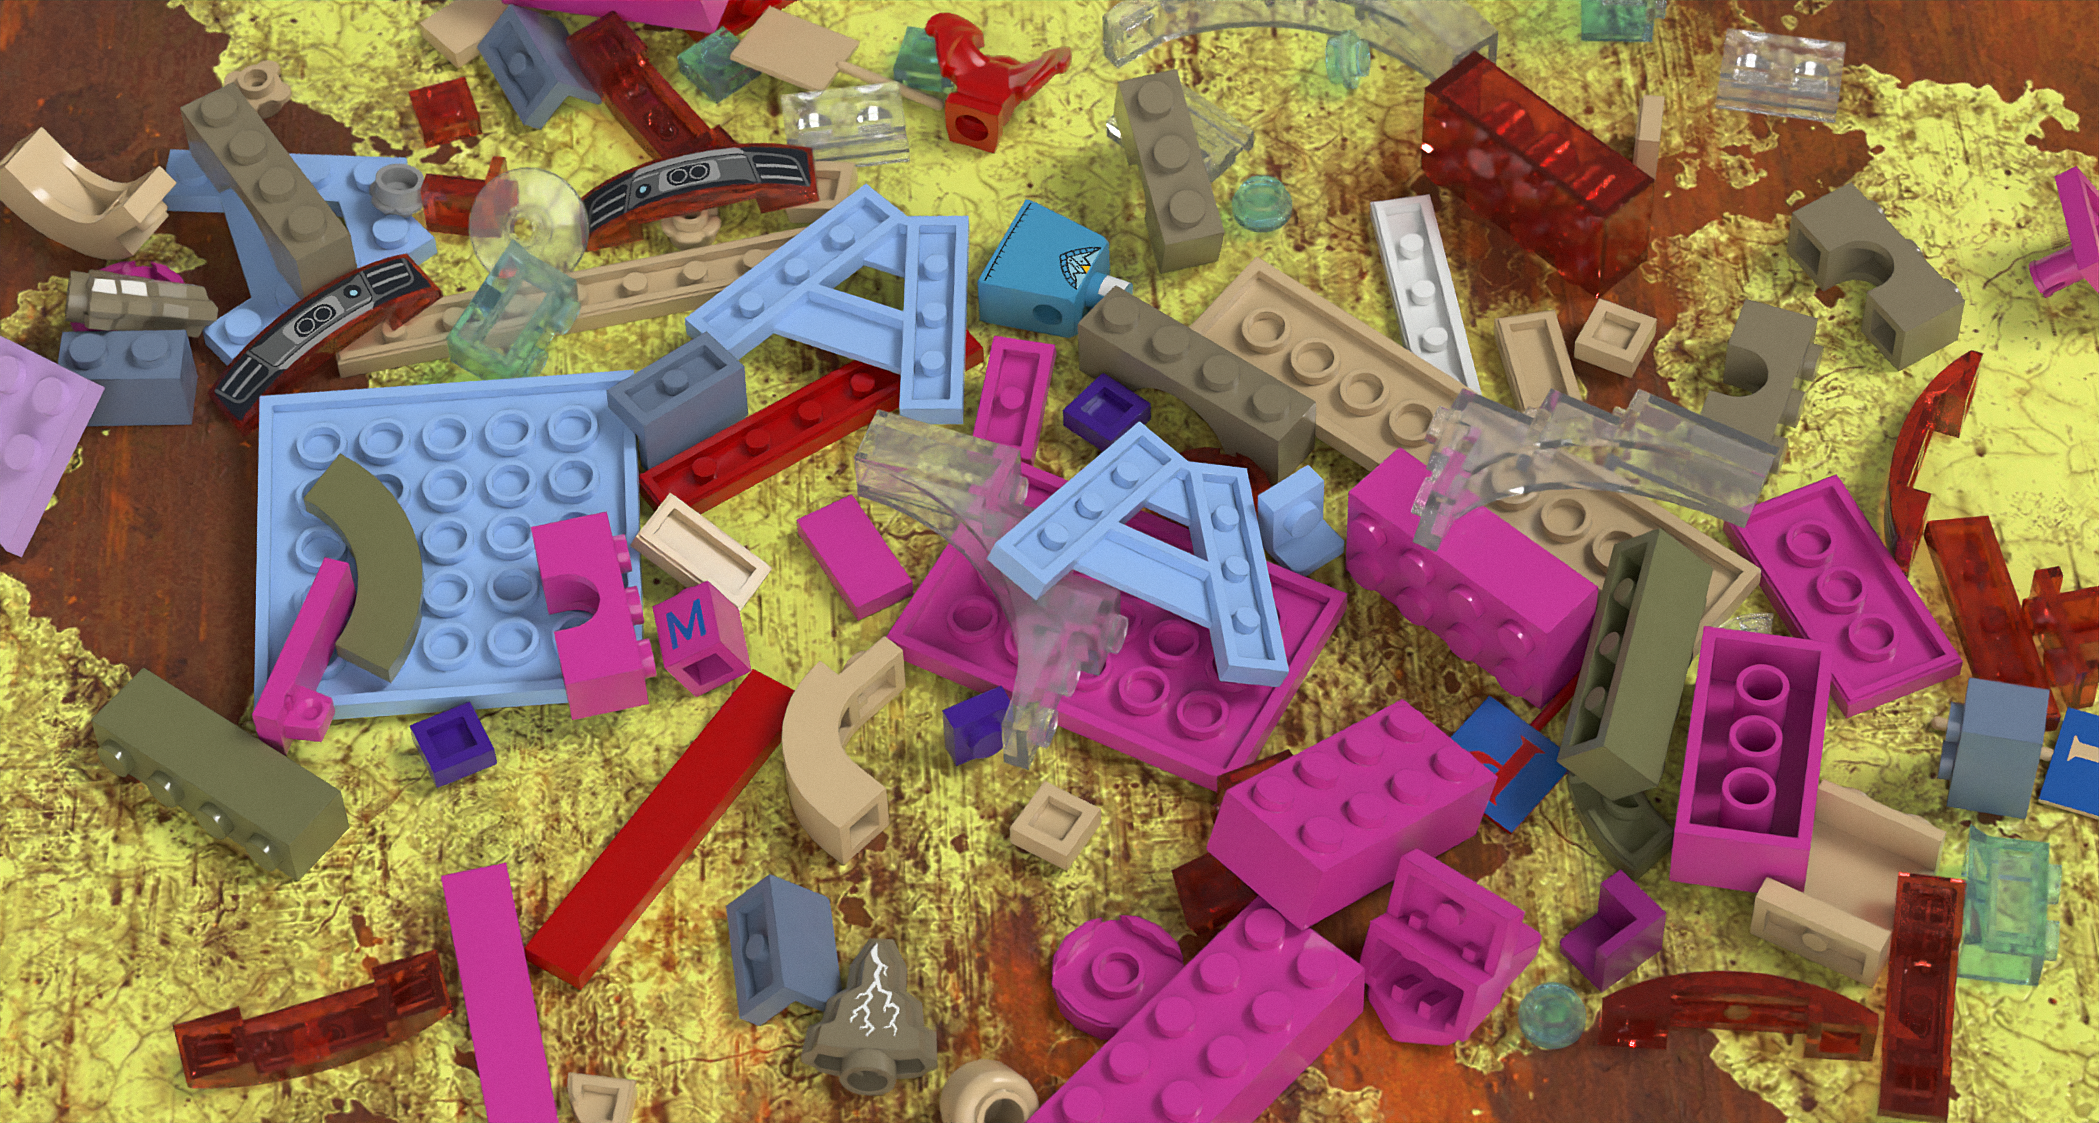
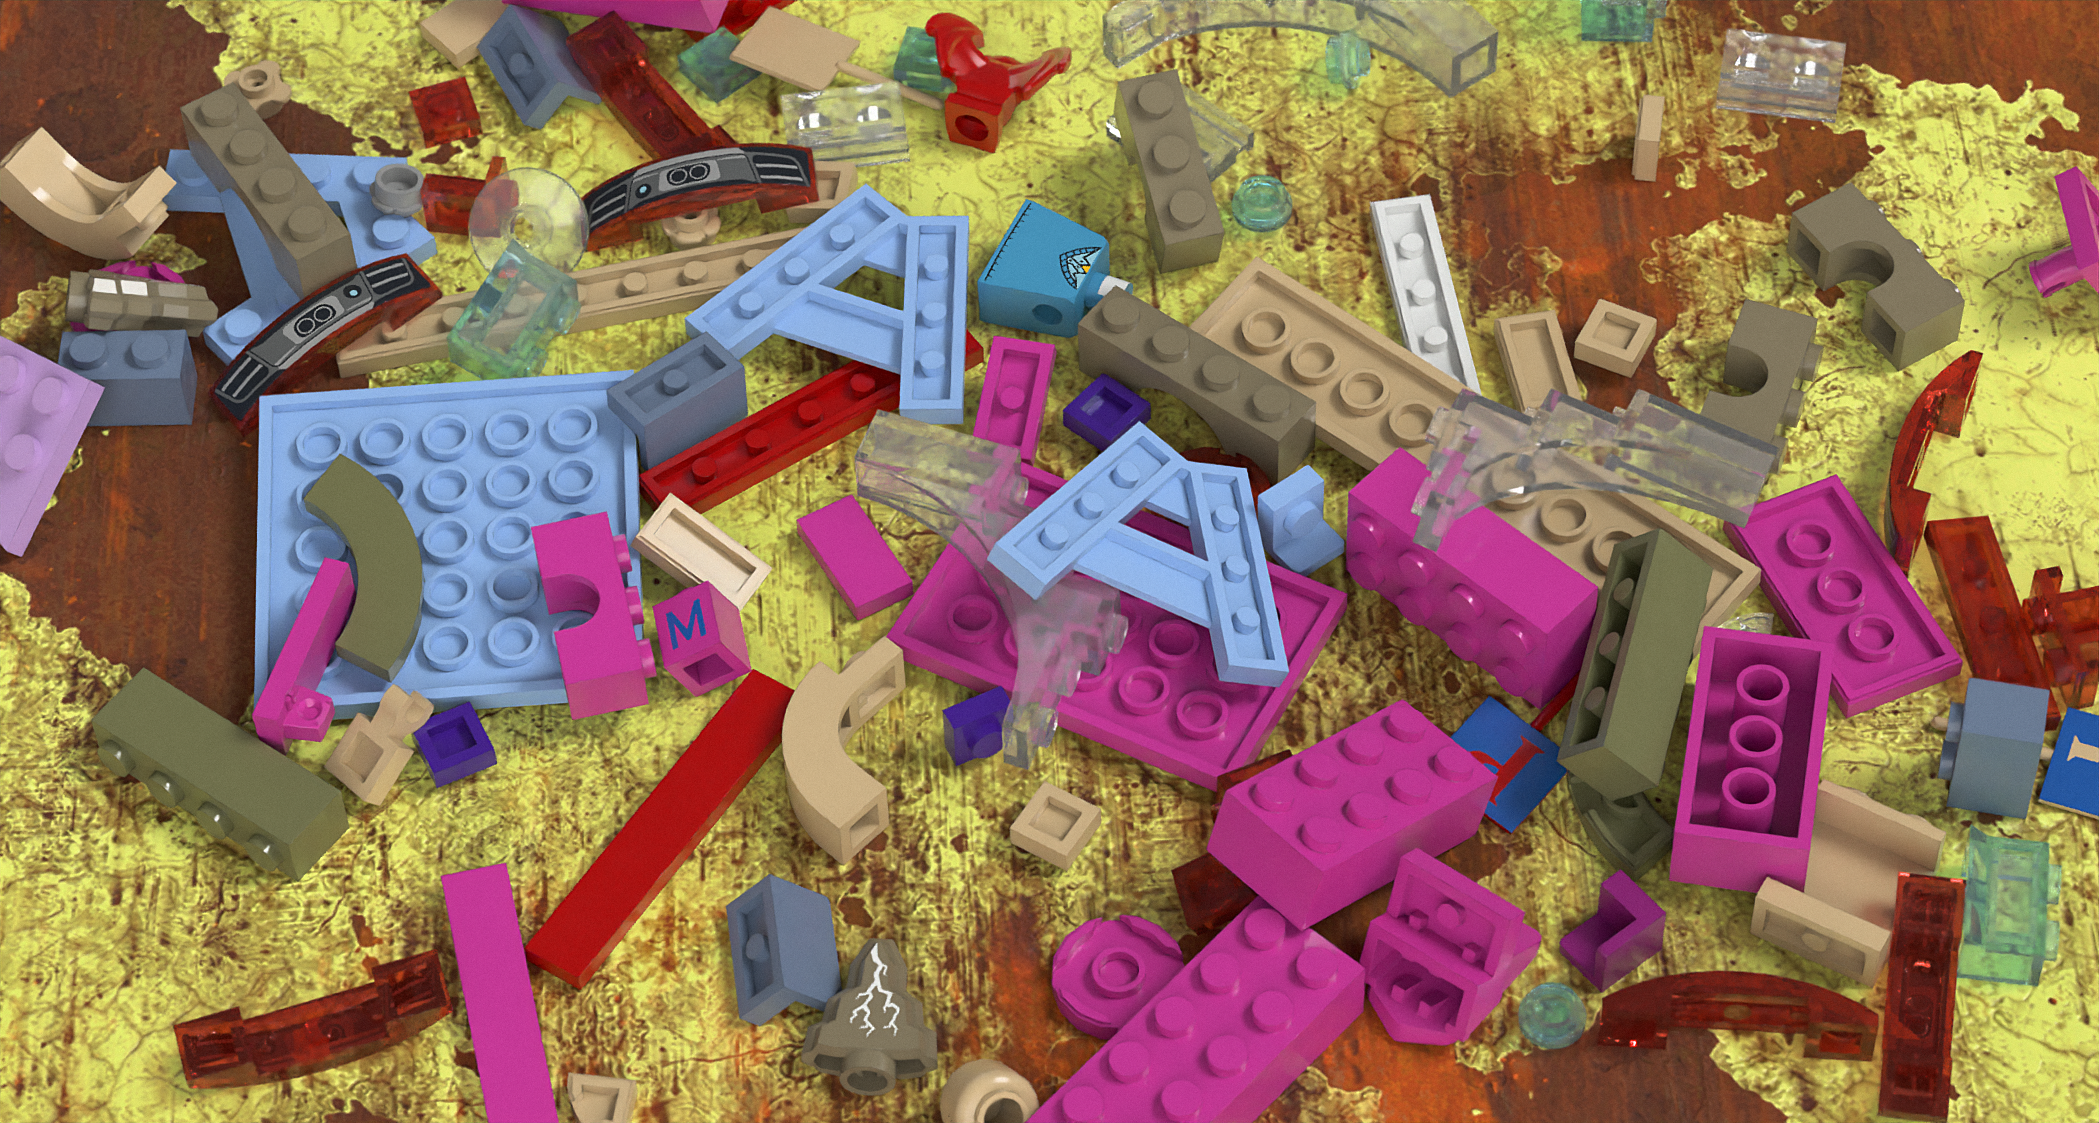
(373, 748): none -> tan plate
(1536, 174): clear red brick -> none

